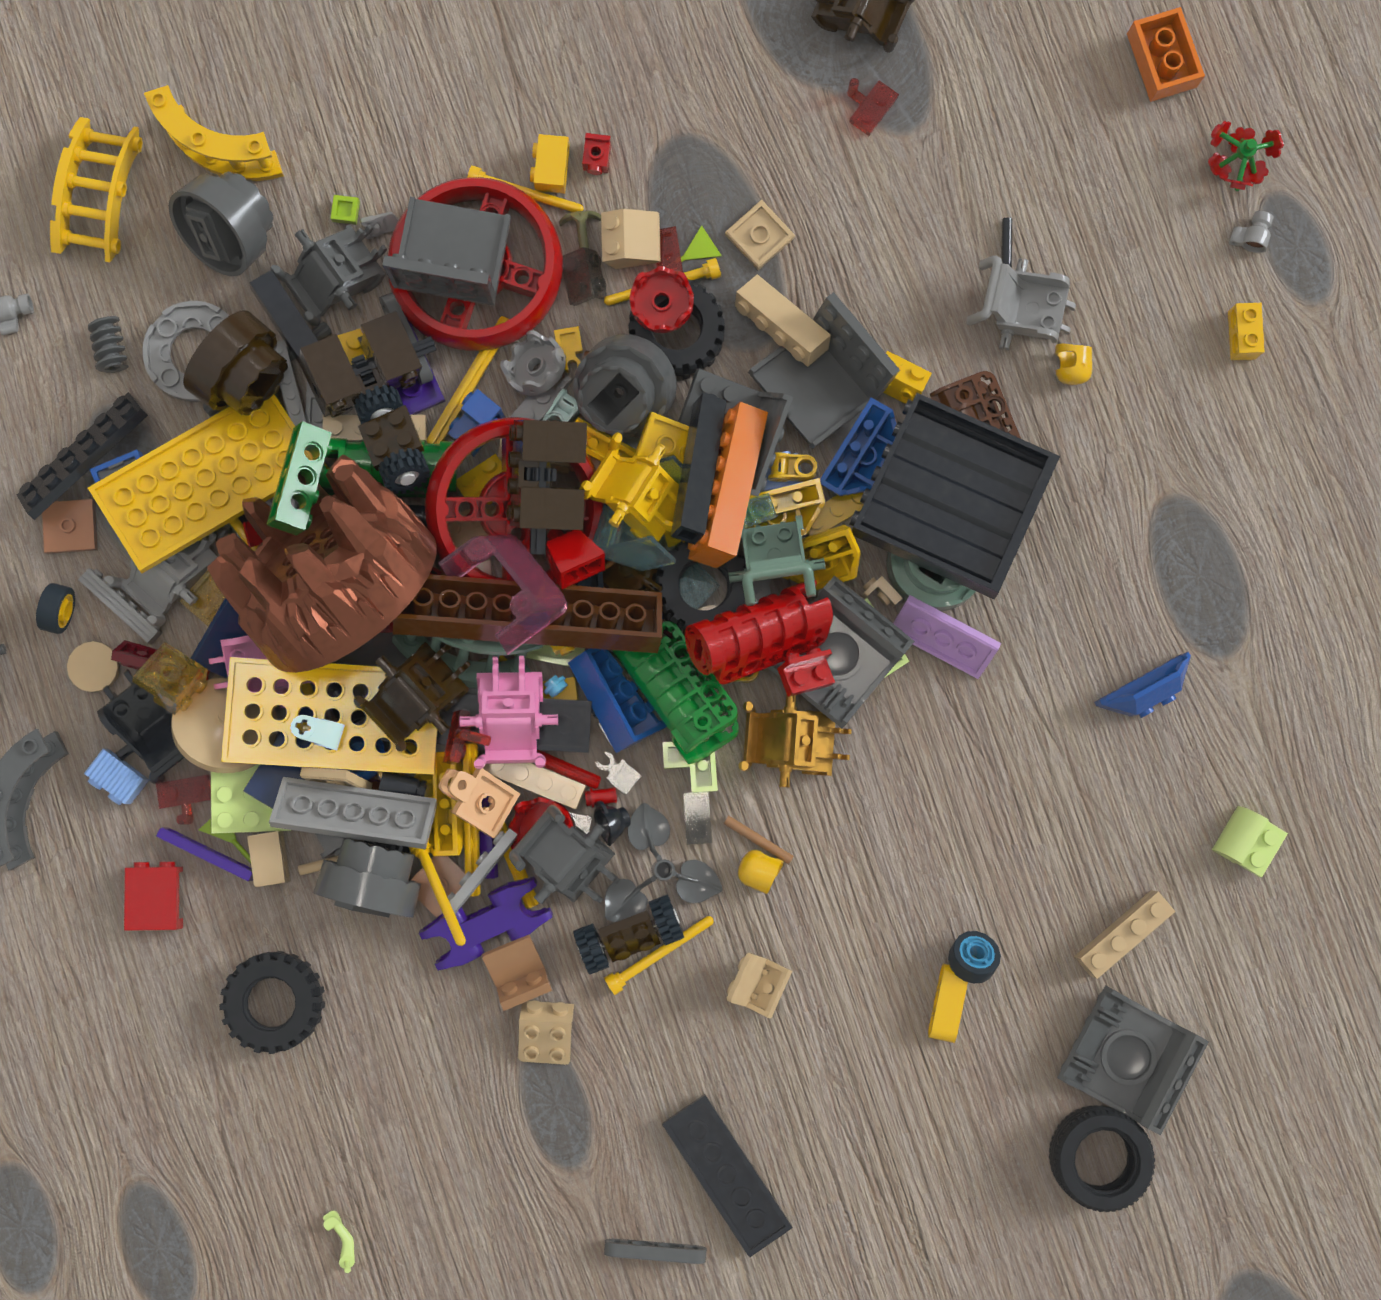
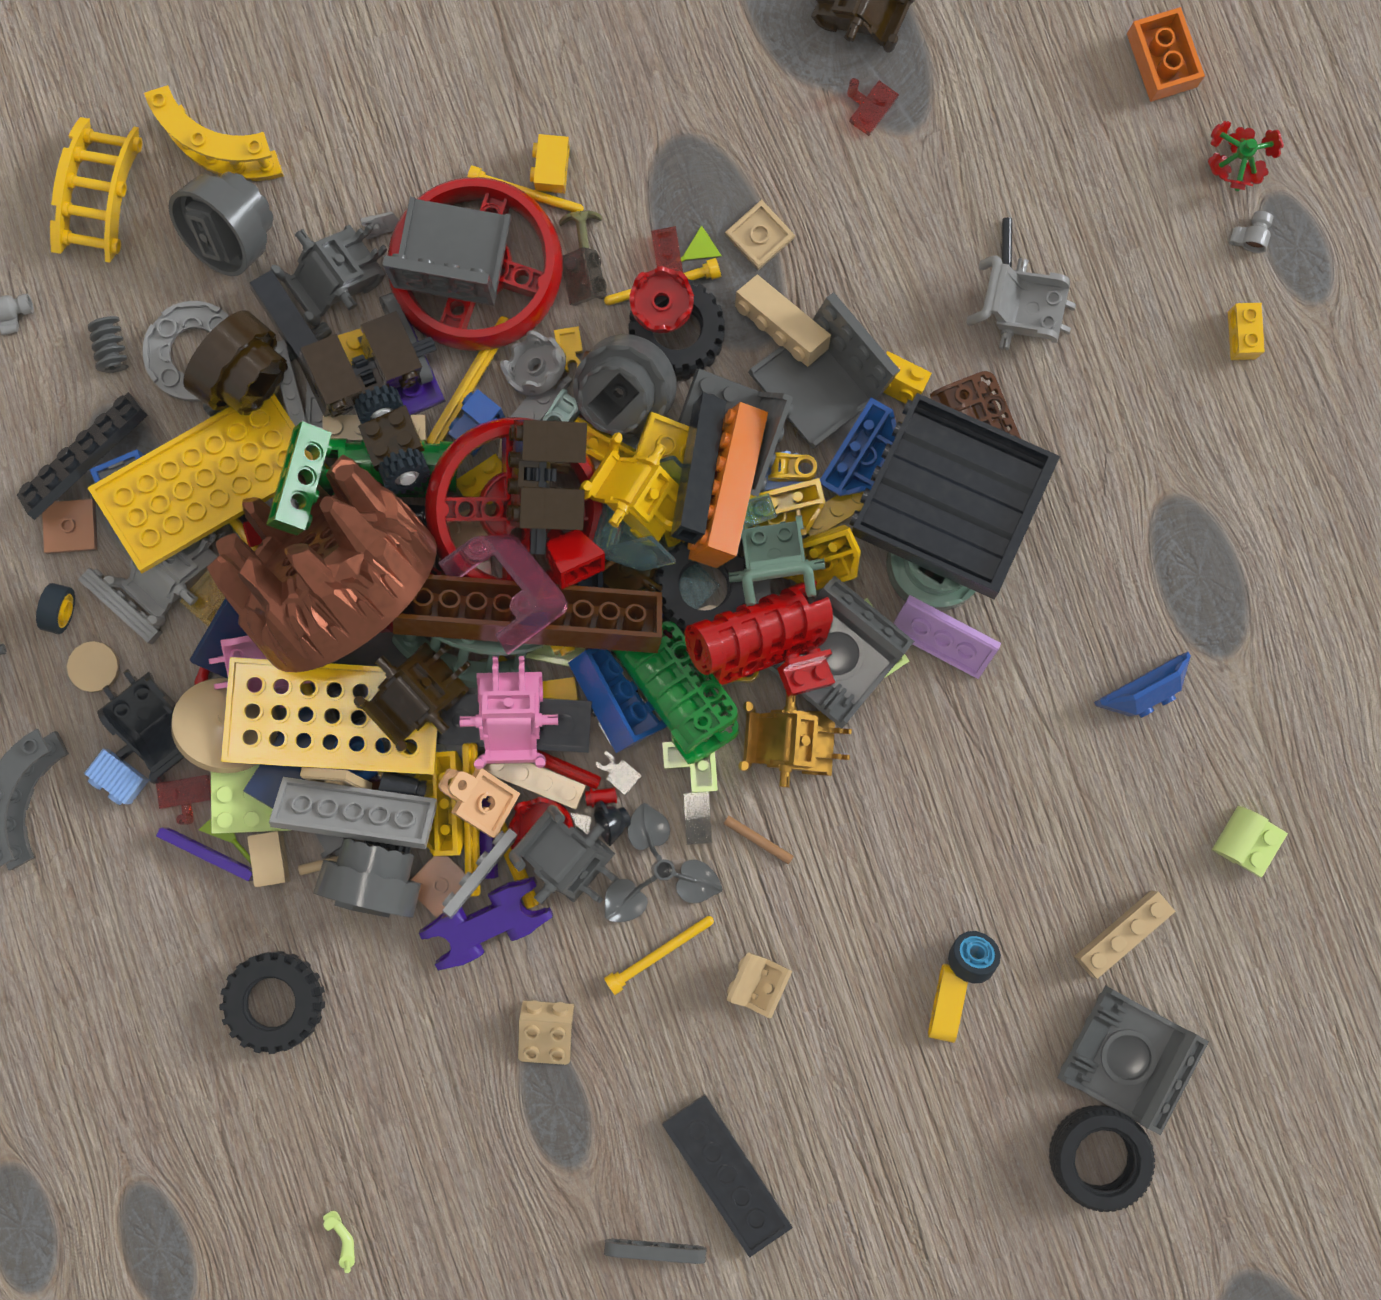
(132, 654): dark red bracket -> none
(152, 897): red panel -> none
(171, 678): clear yellow plate -> none
(322, 732): light aqua piece -> none
(345, 209): lime plate -> none
(450, 917): yellow piece -> none
(455, 746): clear red plate -> none
(517, 972): medium nougat bracket -> none
(555, 686): medium azure plate -> none
(600, 144): red brick -> none
(628, 935): plate -> none
(630, 238): tan slope -> none
(759, 870): yellow helmet -> none
(886, 594): tan bracket -> none
(1074, 365): yellow helmet -> none

